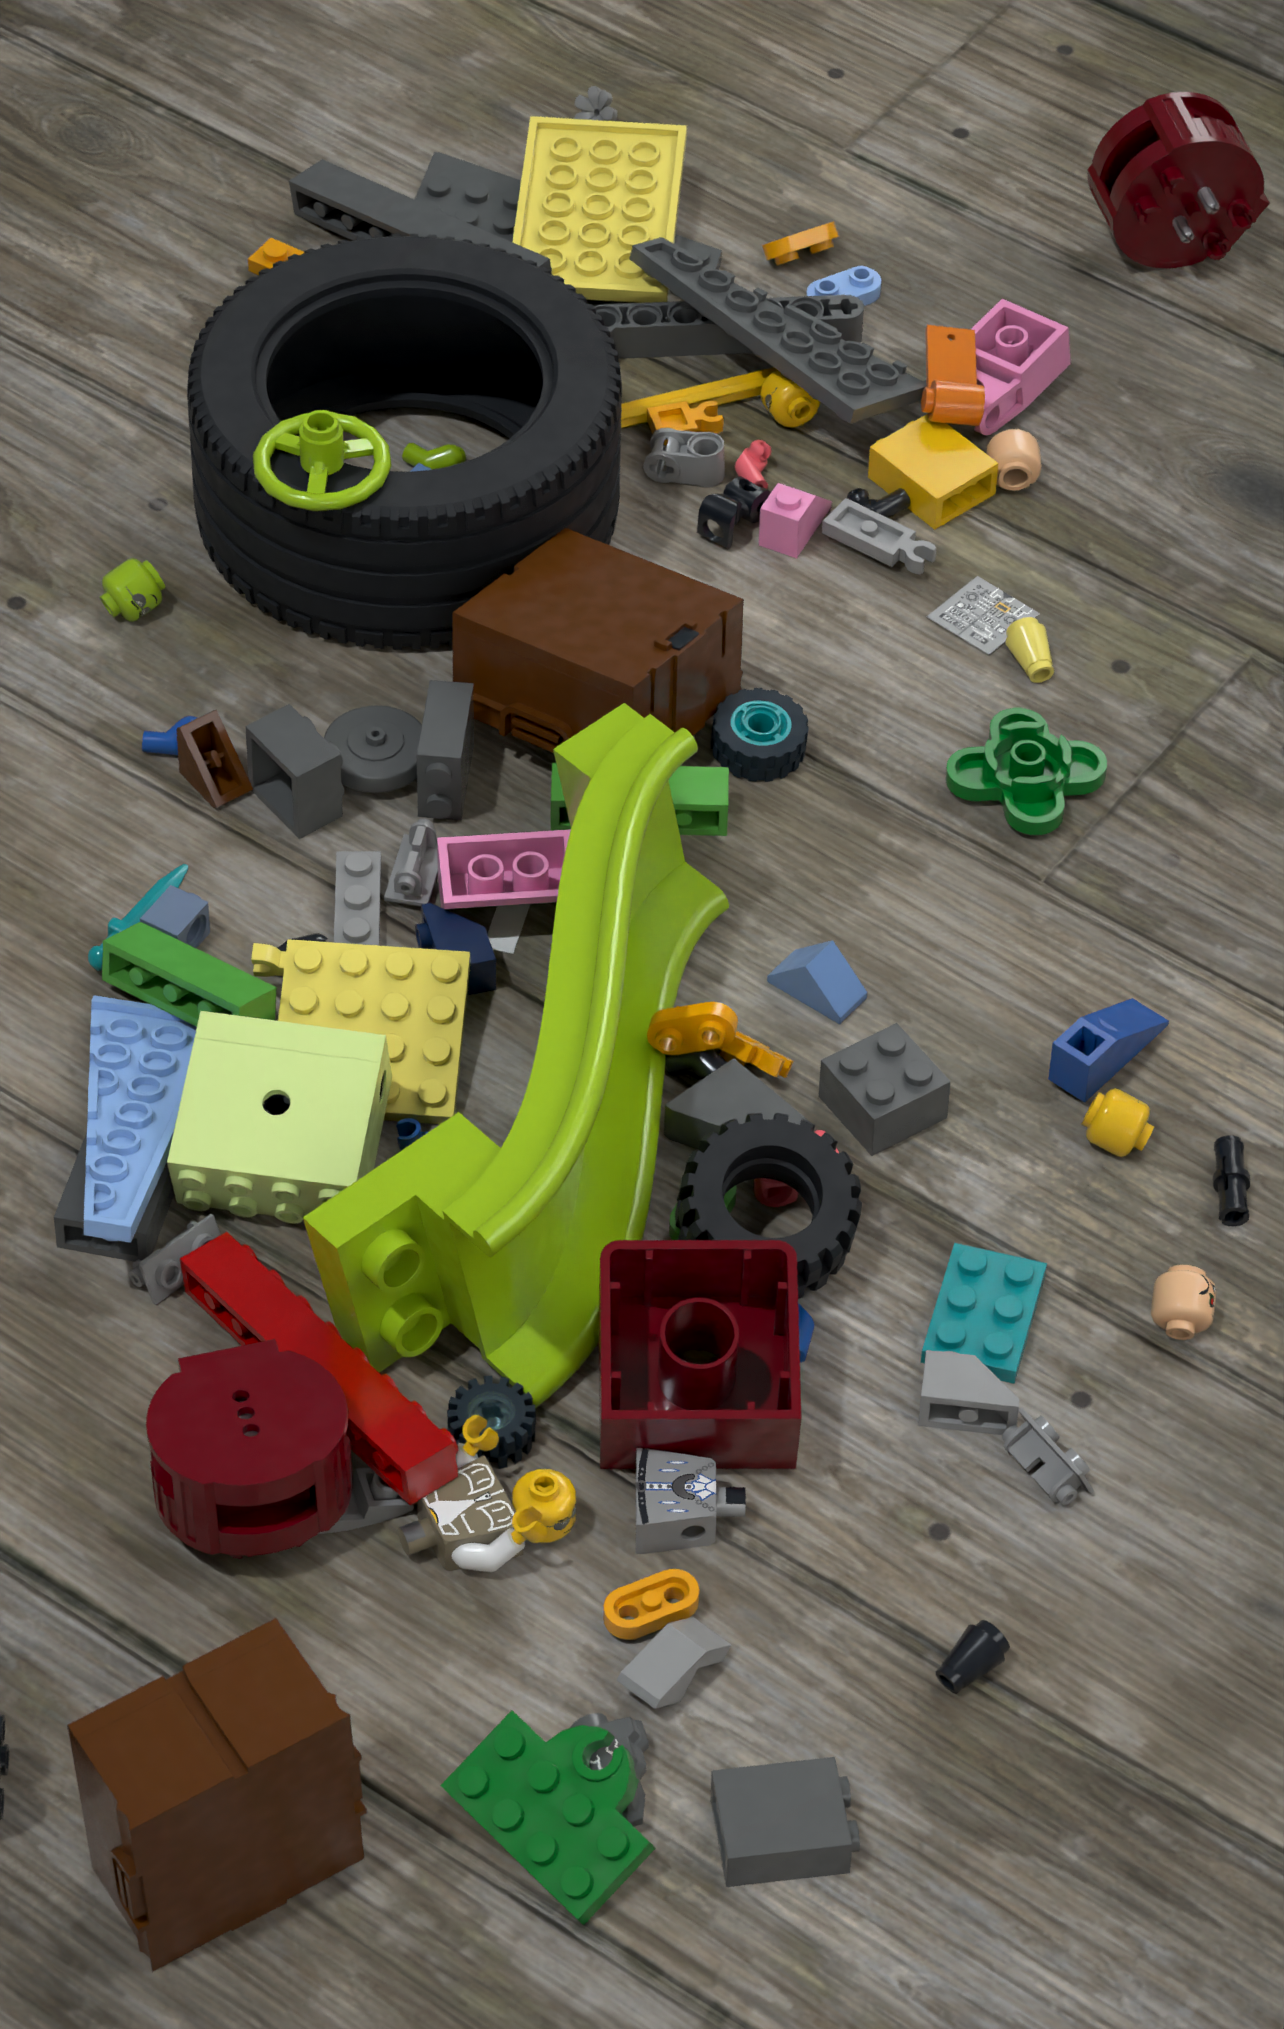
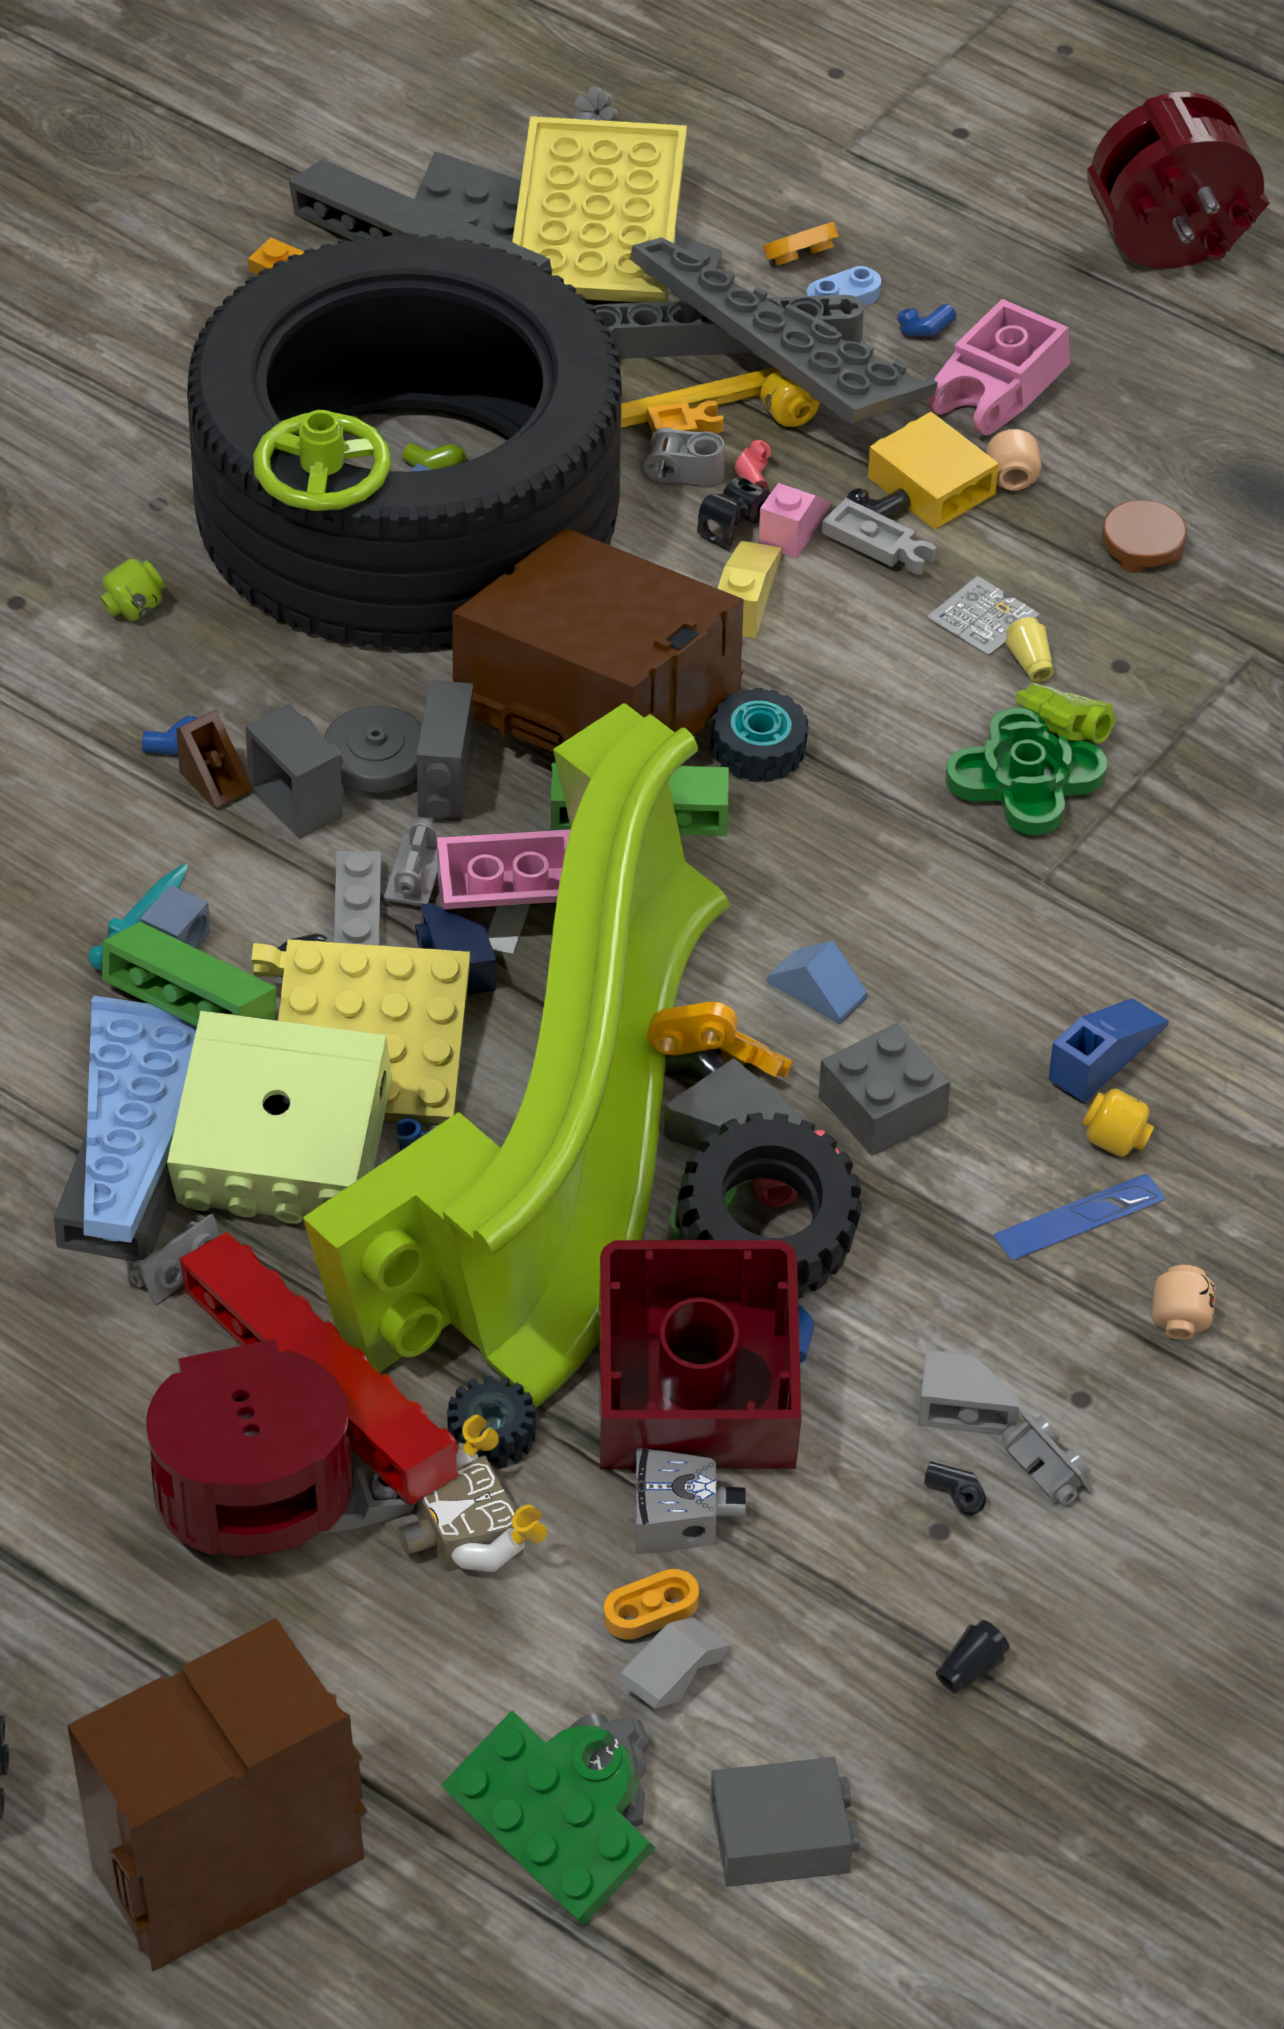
(552, 1496): yellow head -> none
(750, 577): none -> light yellow slope
(929, 326): none -> blue arm
(951, 377): orange door -> none
(960, 1484): none -> black arm
(986, 1308): teal plate -> none
(1069, 713): none -> lime rock
(1079, 1216): none -> blue sticker
(1144, 534): none -> tile
(1231, 1180): black pin -> none

